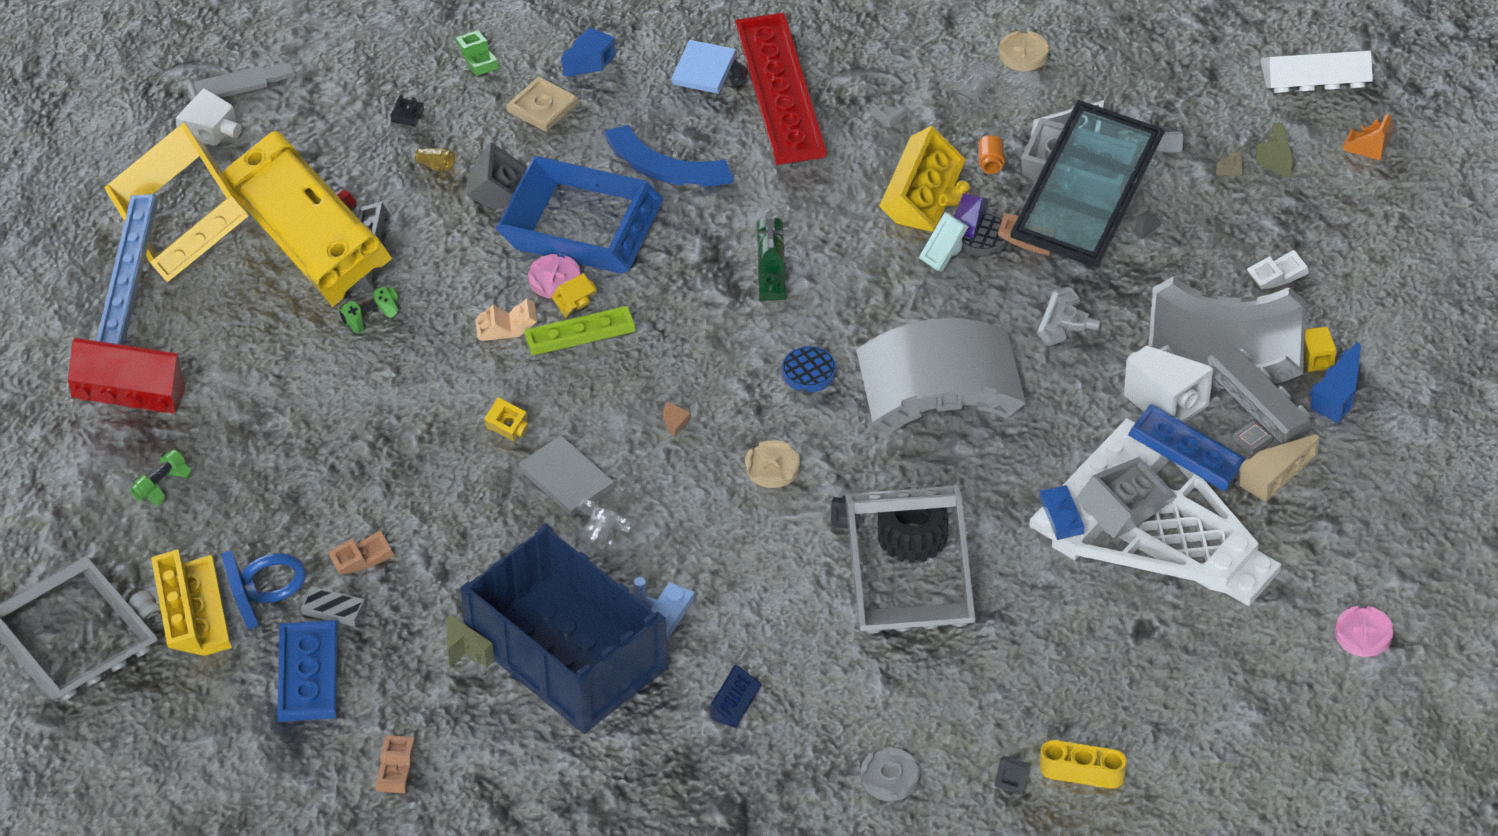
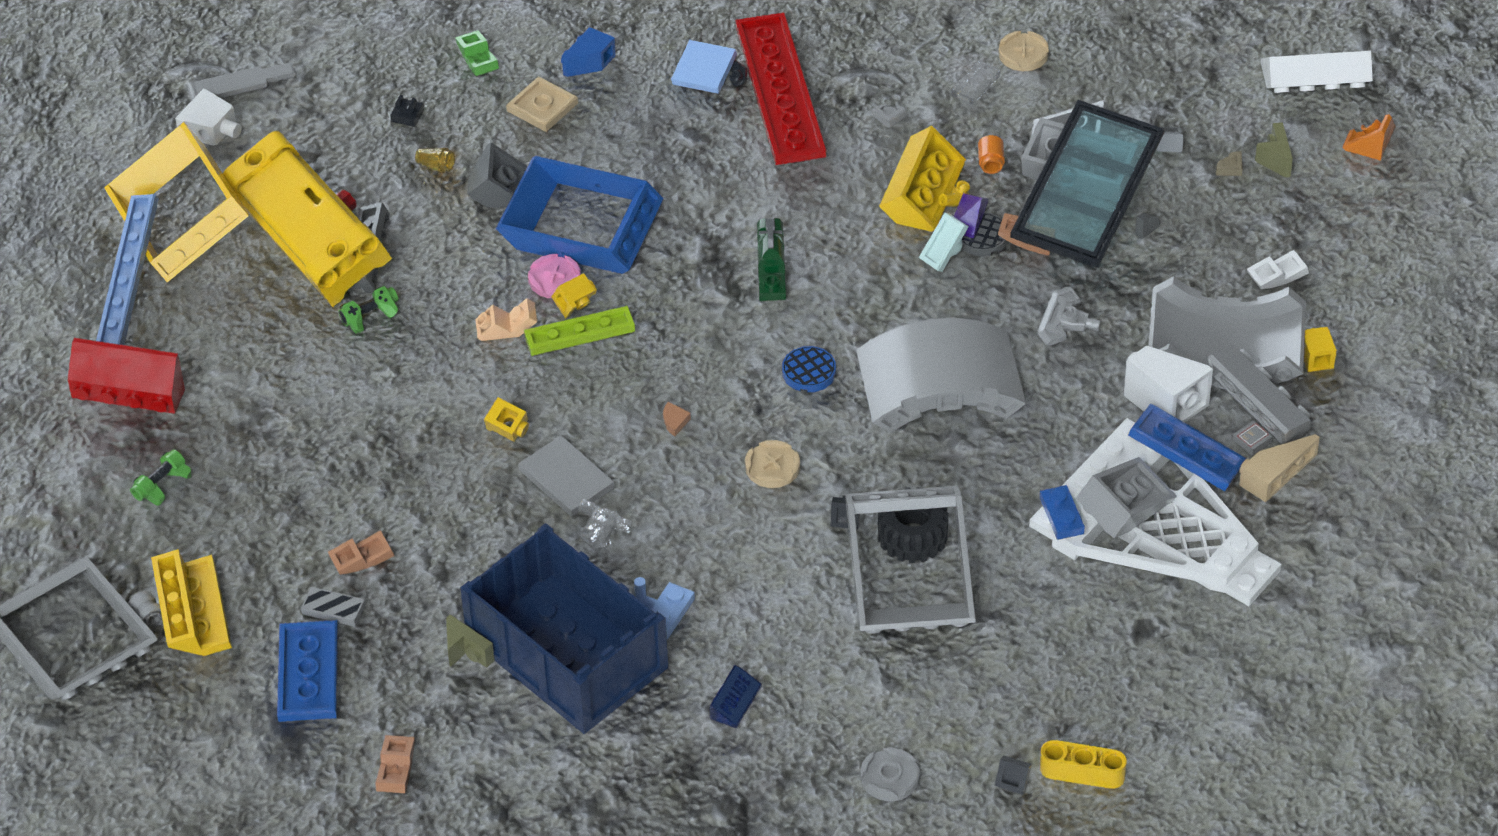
(244, 586): blue tile -> none
(665, 168): blue tile -> none
(1336, 392): blue slope -> none
(1364, 631): bright pink tile -> none

